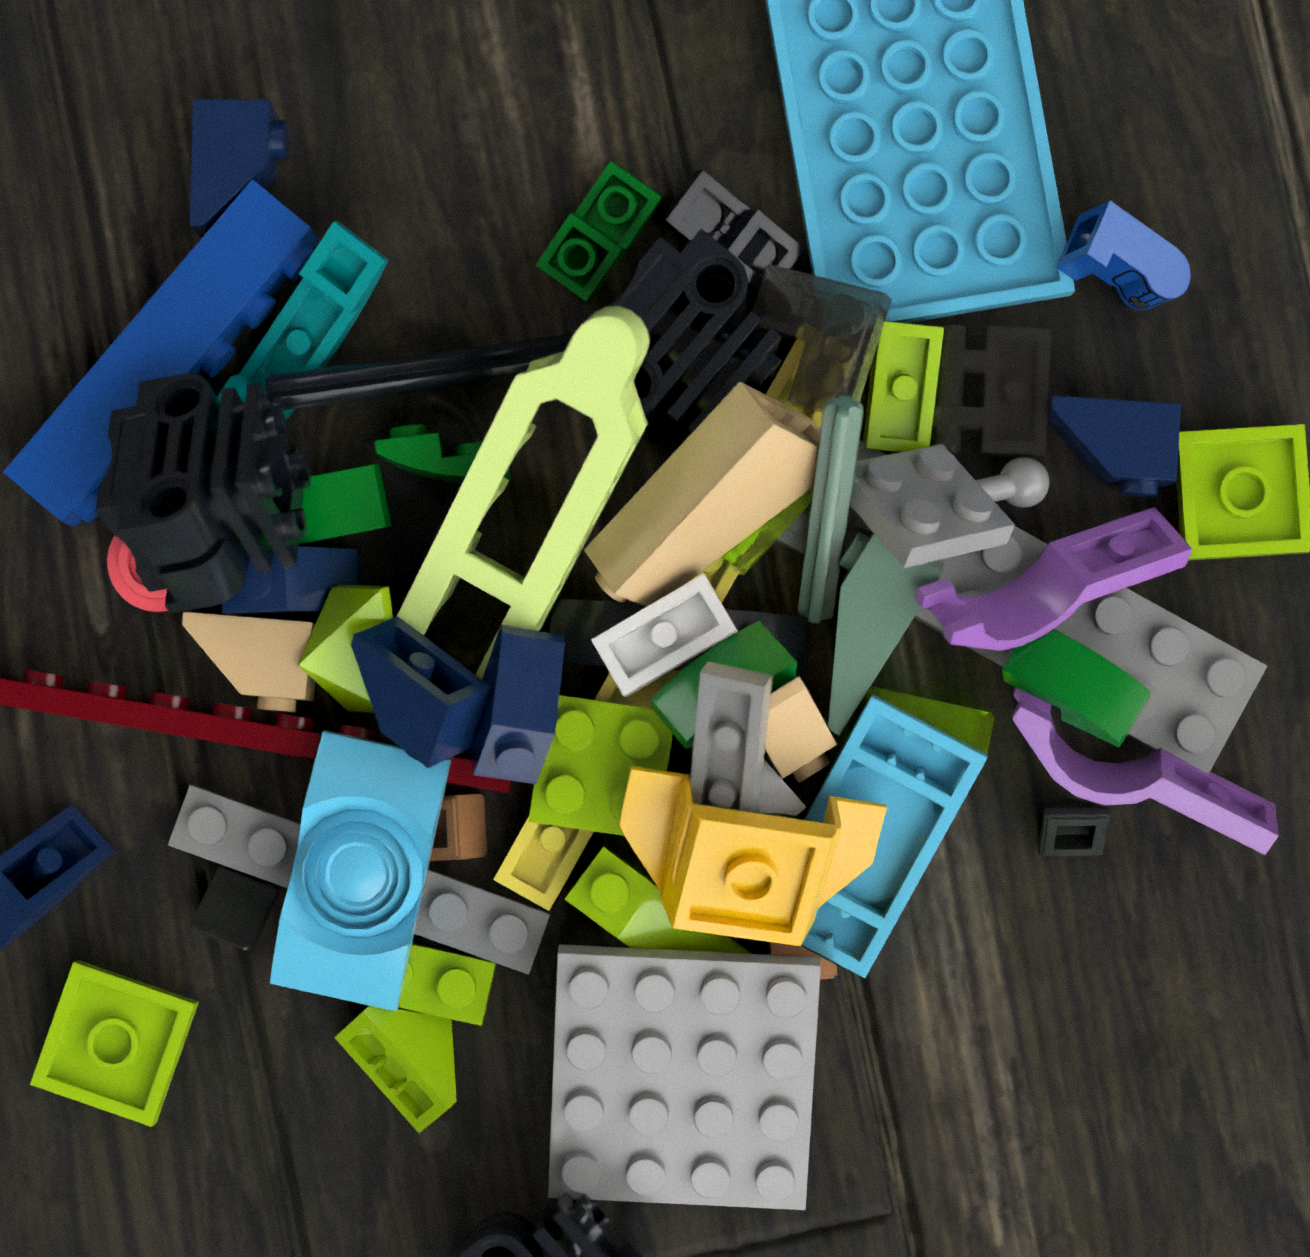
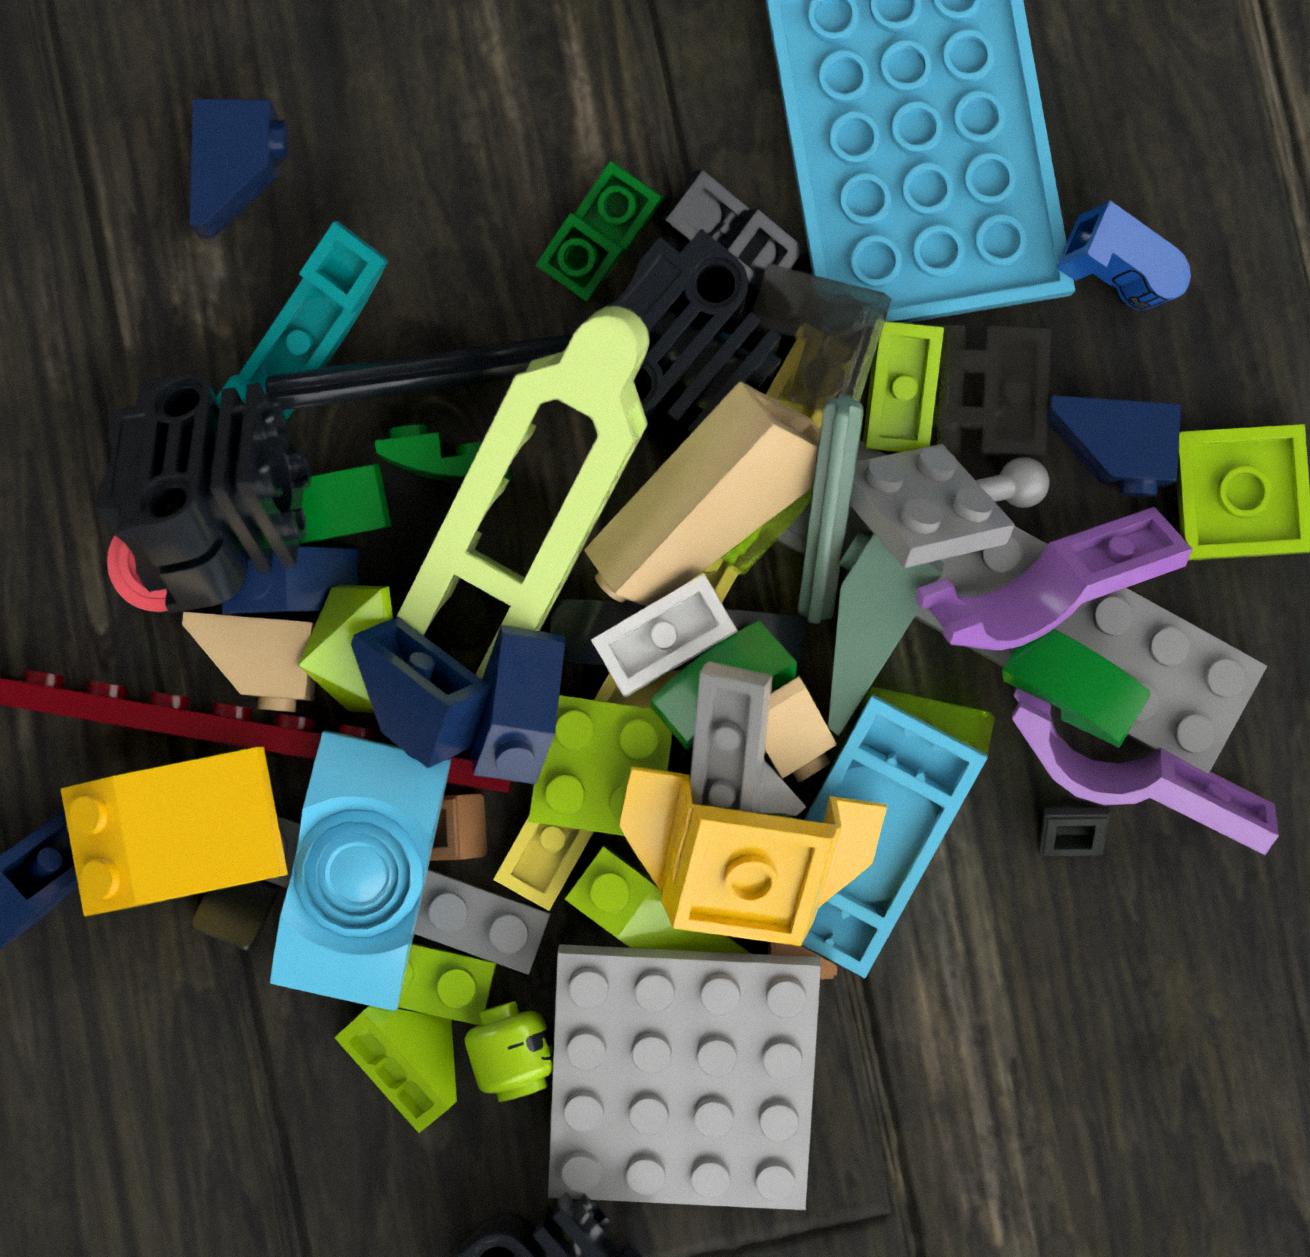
(114, 1043): lime plate -> none
(173, 831): none -> yellow slope
(179, 331): blue brick -> none
(510, 1052): none -> lime head

